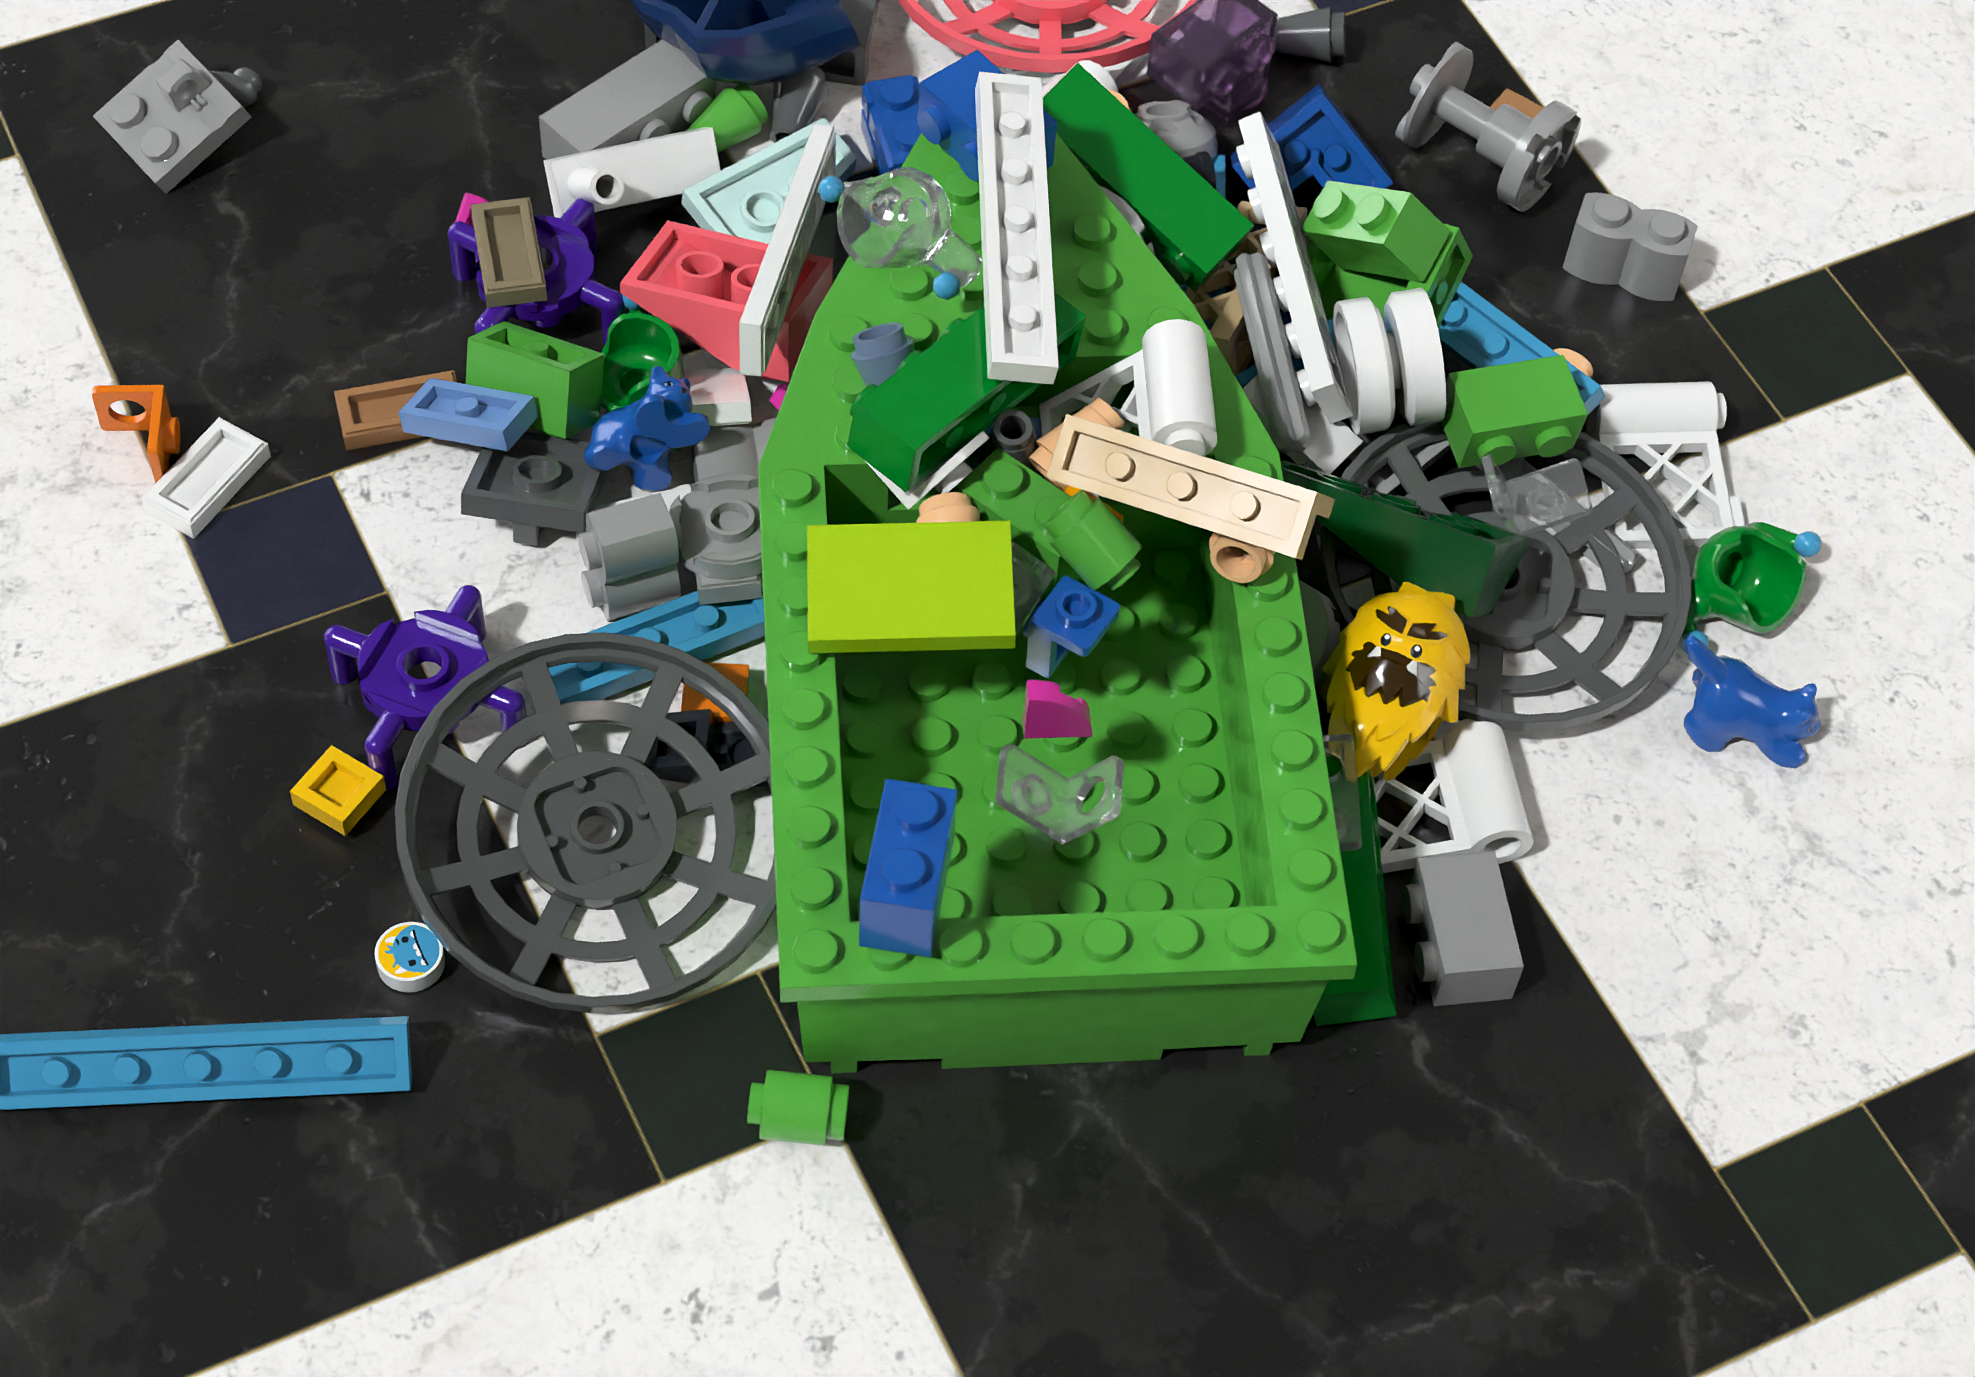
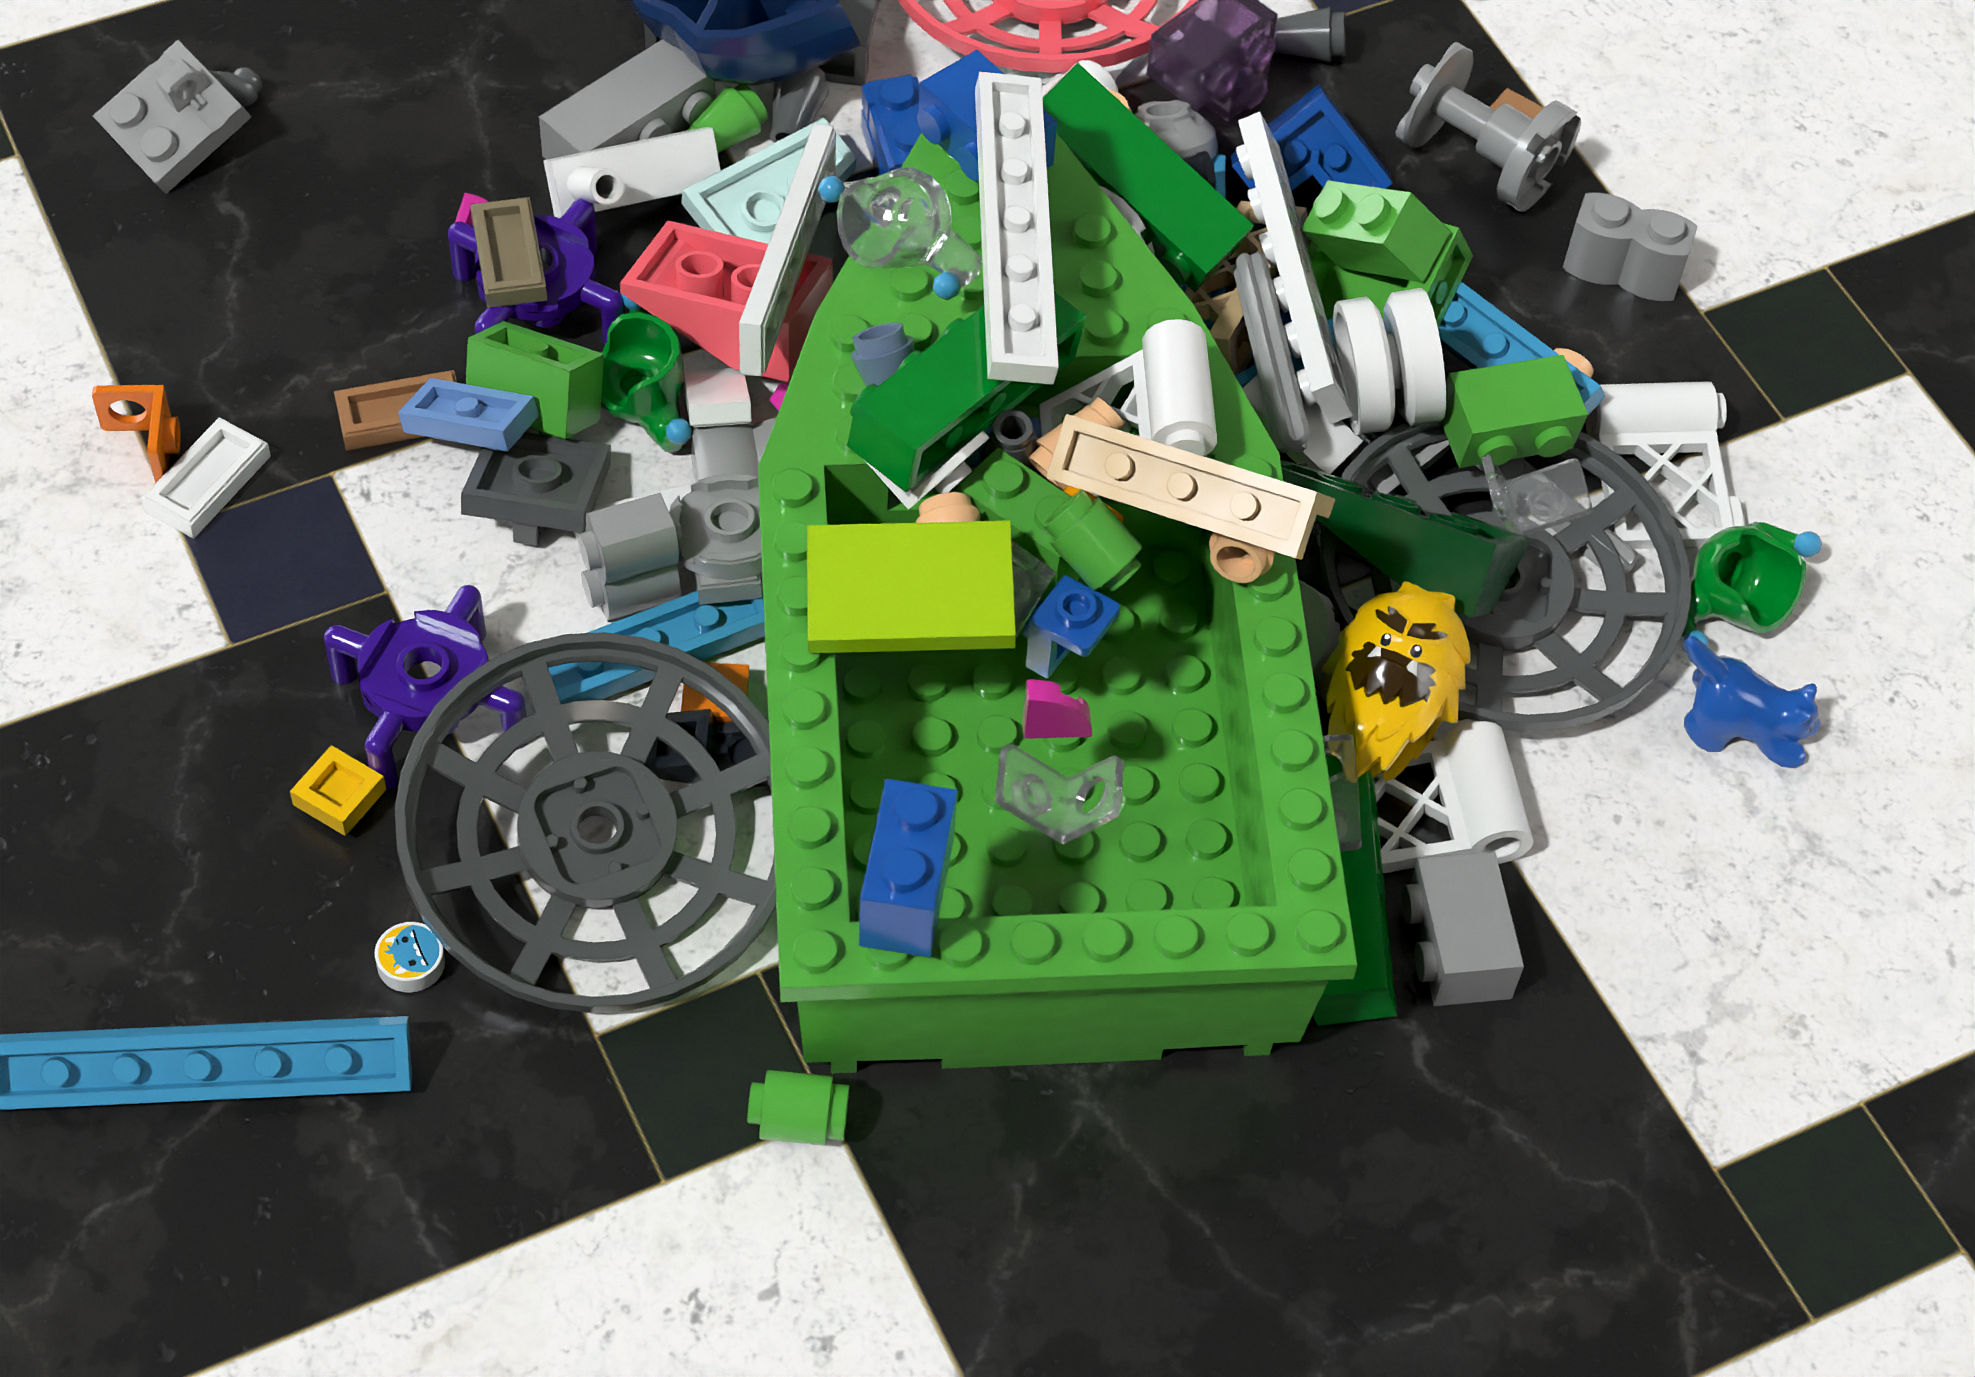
(648, 432): blue animal -> none

